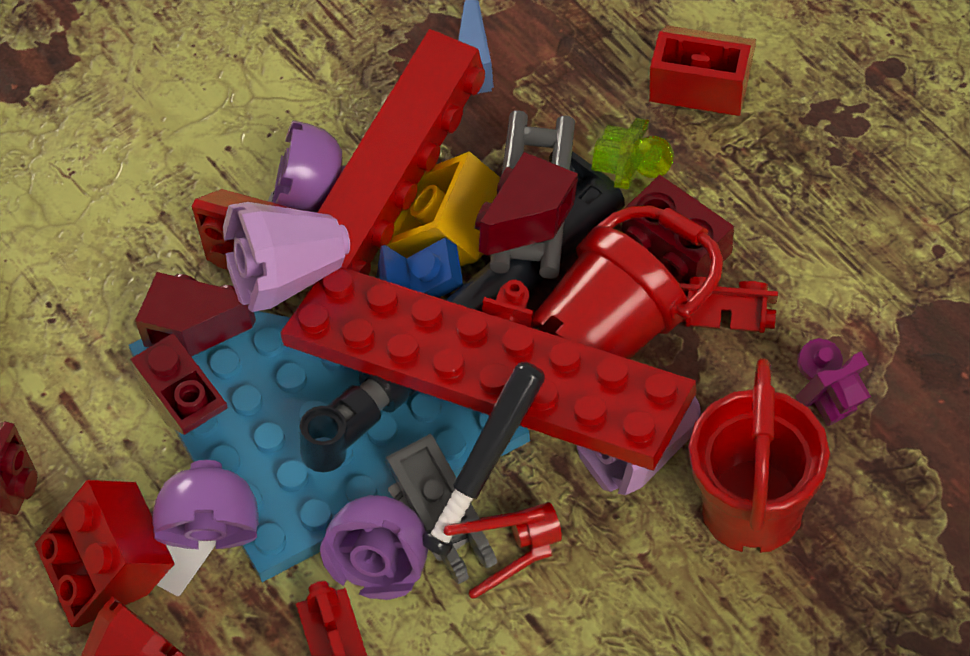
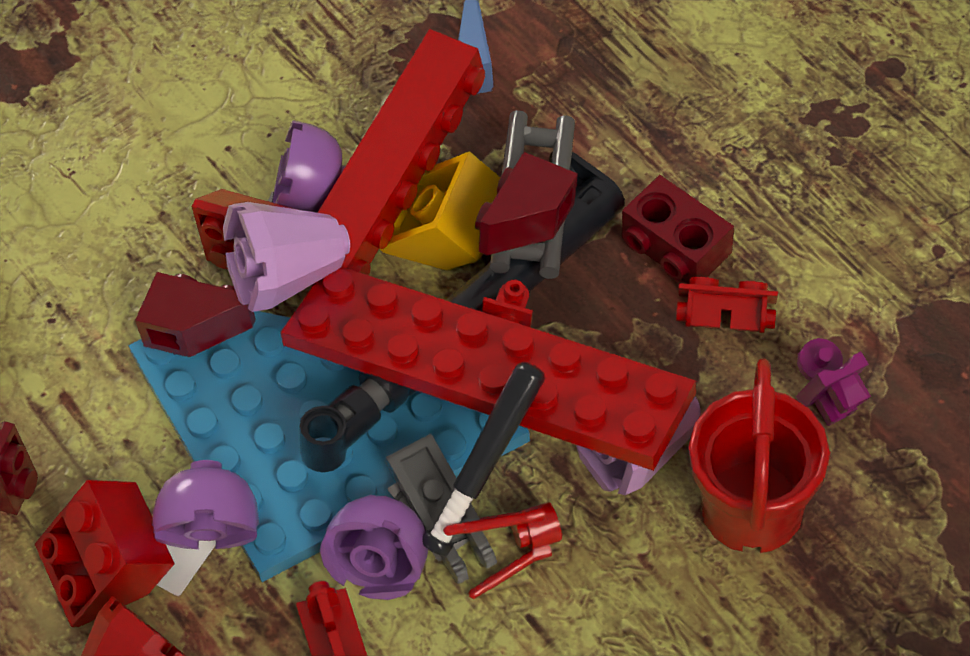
(176, 385): dark red slope -> none
(429, 271): blue slope -> none
(620, 291): red piece -> none
(626, 153): clear neon green hips -> none
(701, 70): red slope -> none

